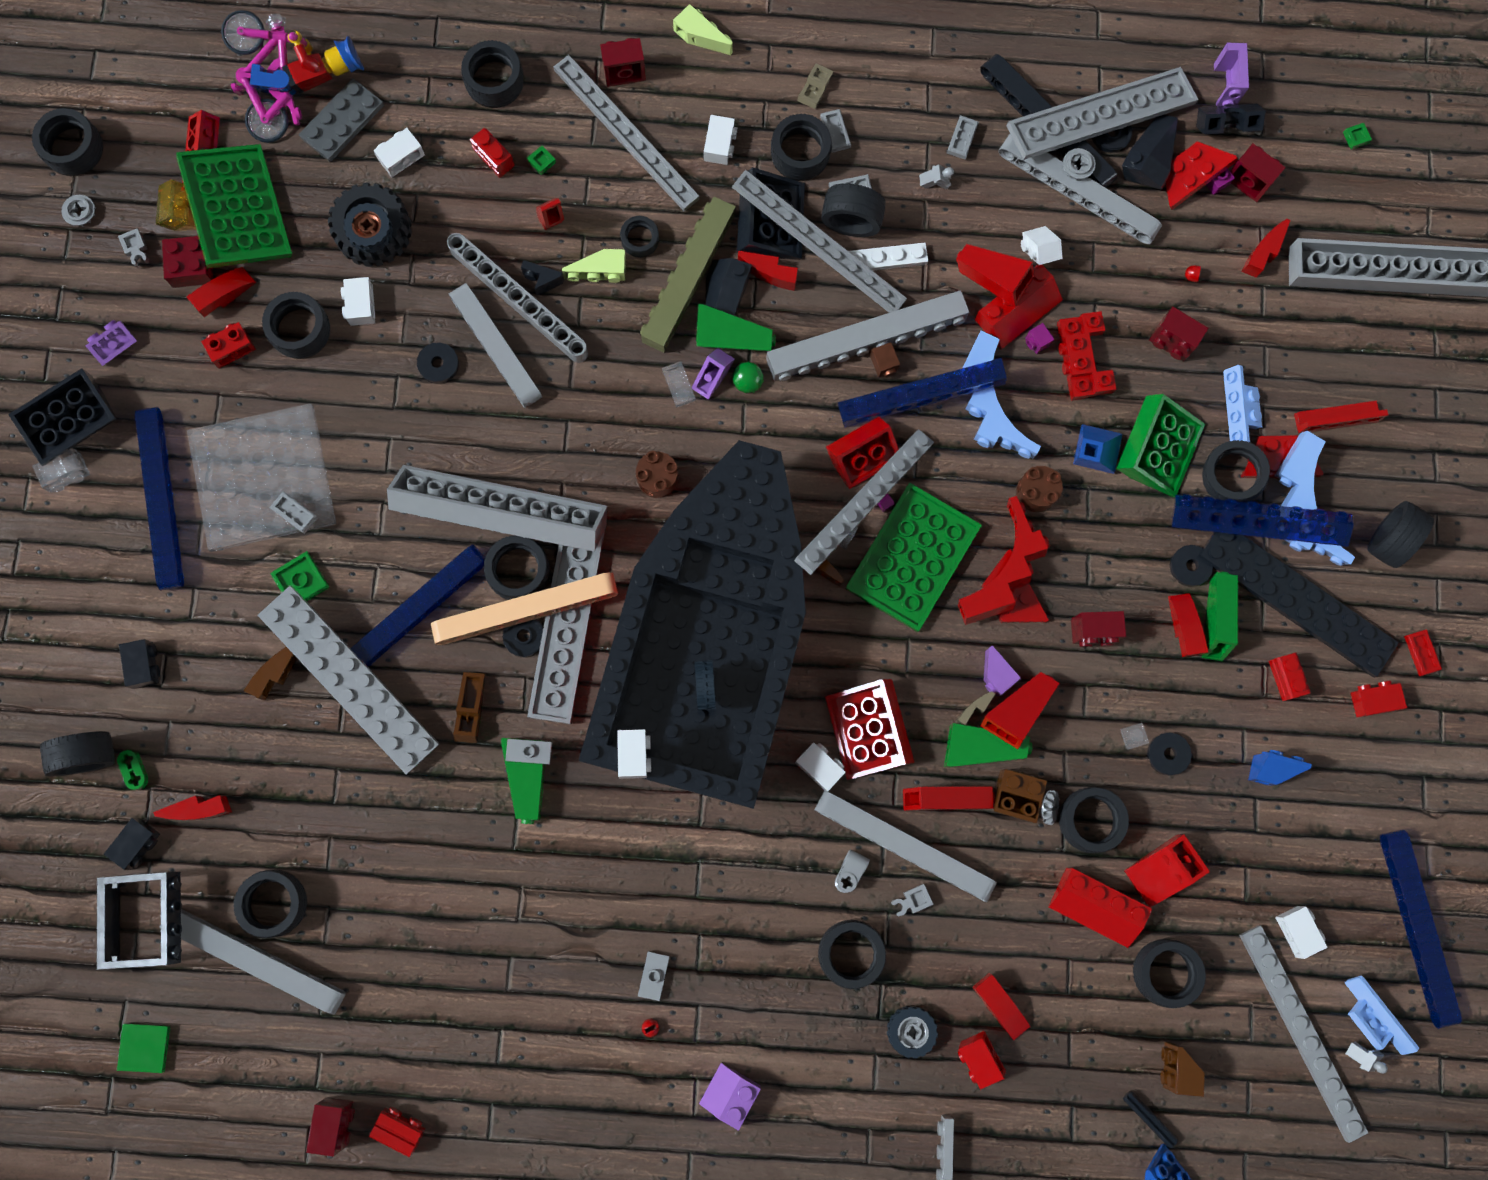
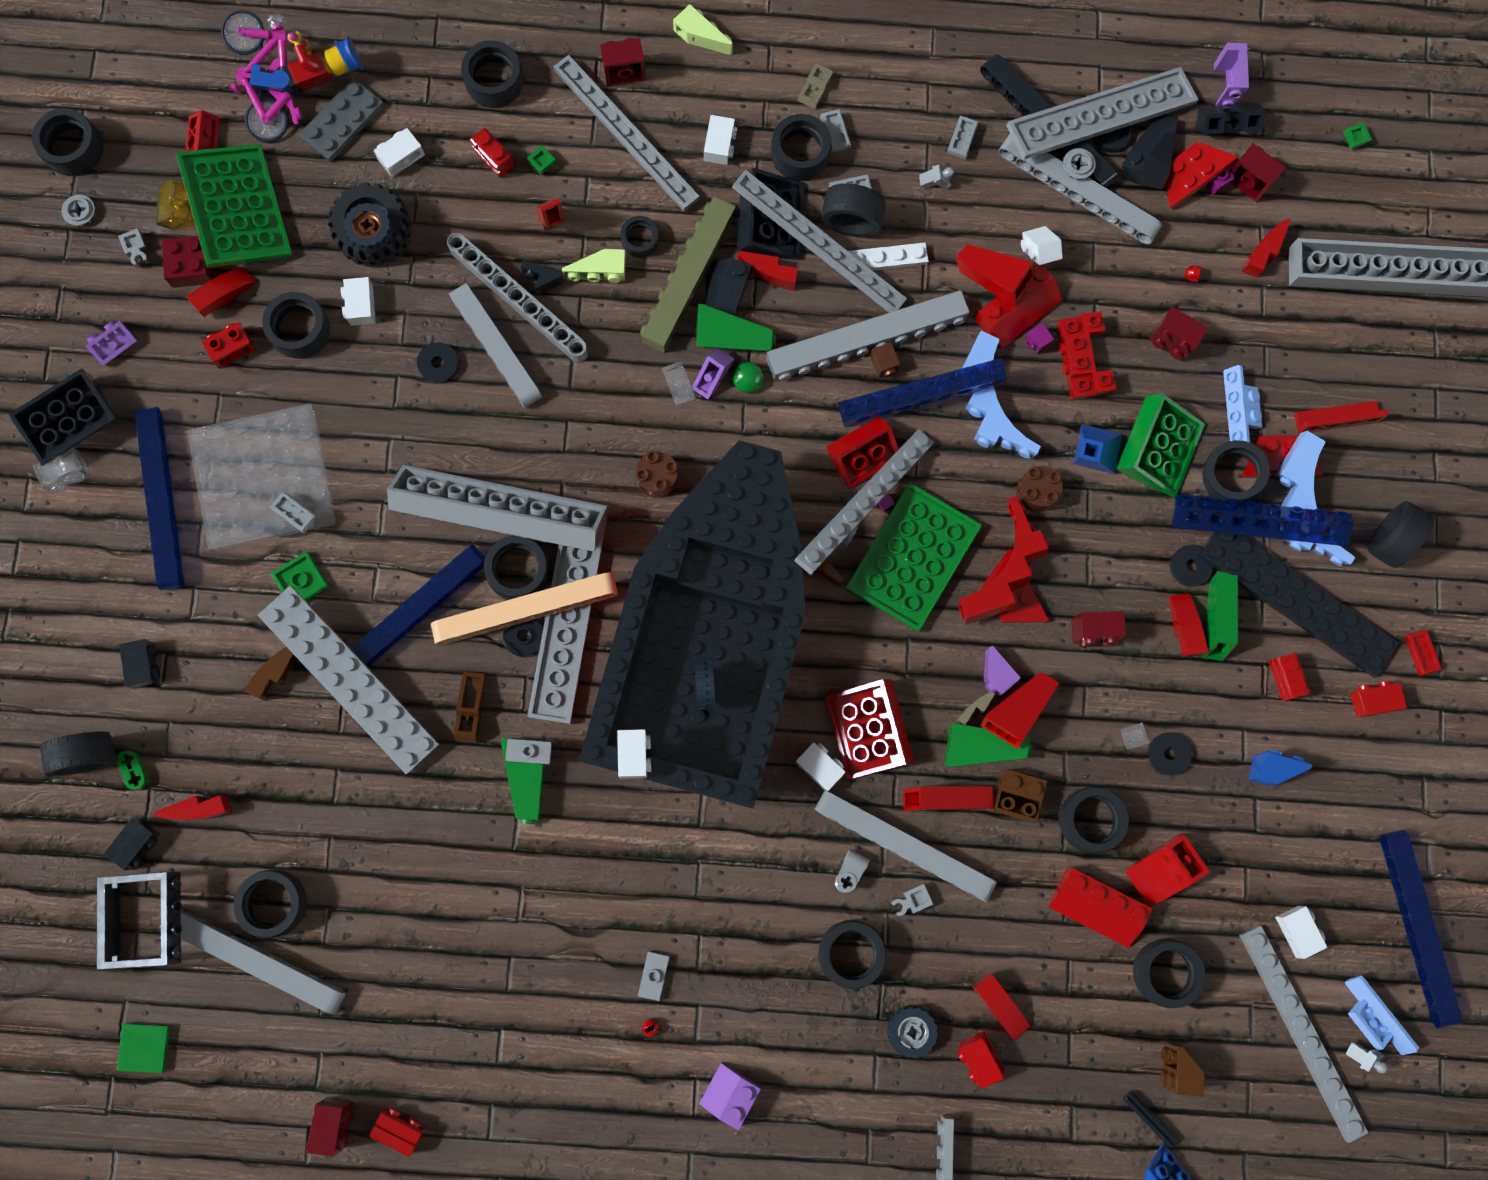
(1050, 807): light grey gear -> none

